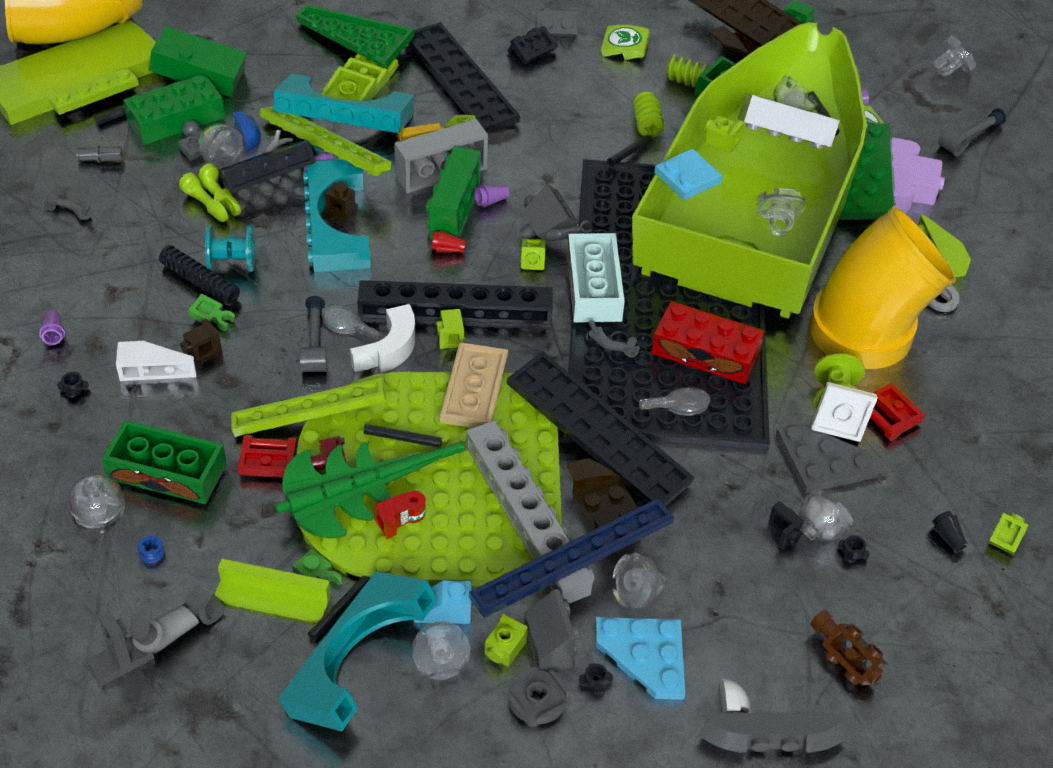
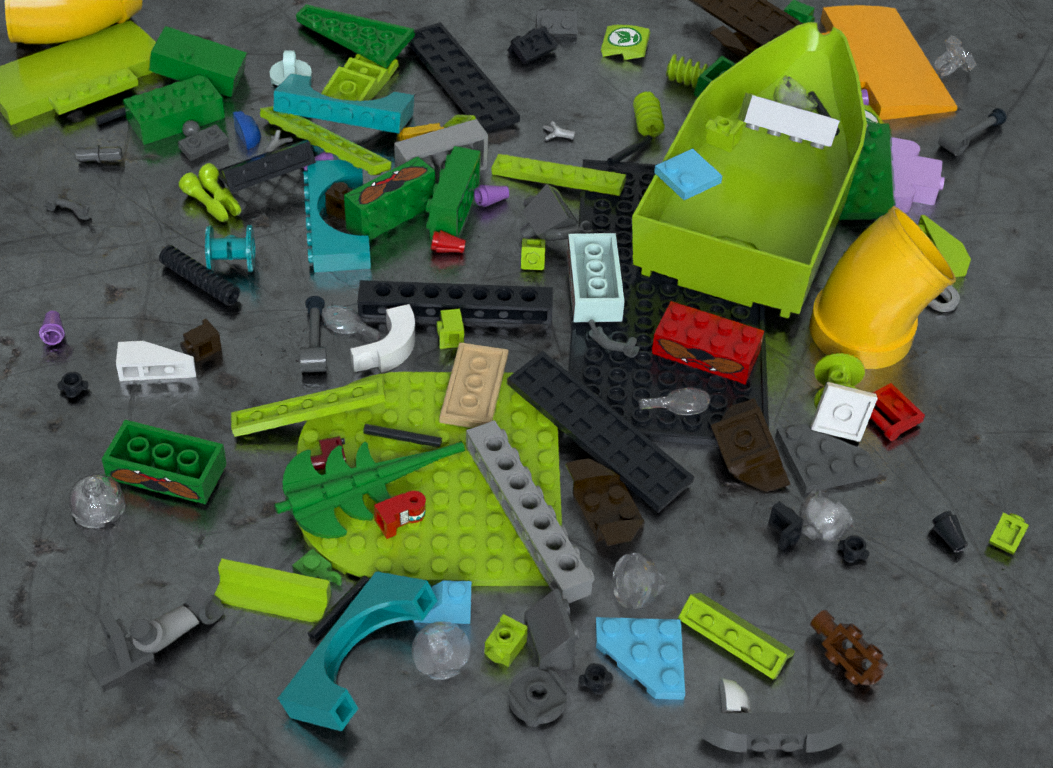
(153, 555): blue bush -> none
(211, 310): bright green plate -> none
(221, 145): clear cylinder -> none
(264, 460): red plate -> none
(288, 65): none -> light aqua tile
(389, 199): none -> green brick
(556, 131): none -> light grey bar
(558, 174): none -> lime plate
(570, 558): dark blue tile -> none
(735, 634): none -> lime panel
(750, 447): none -> dark brown piece
(780, 206): clear tile -> none
(889, 62): none -> light orange slope

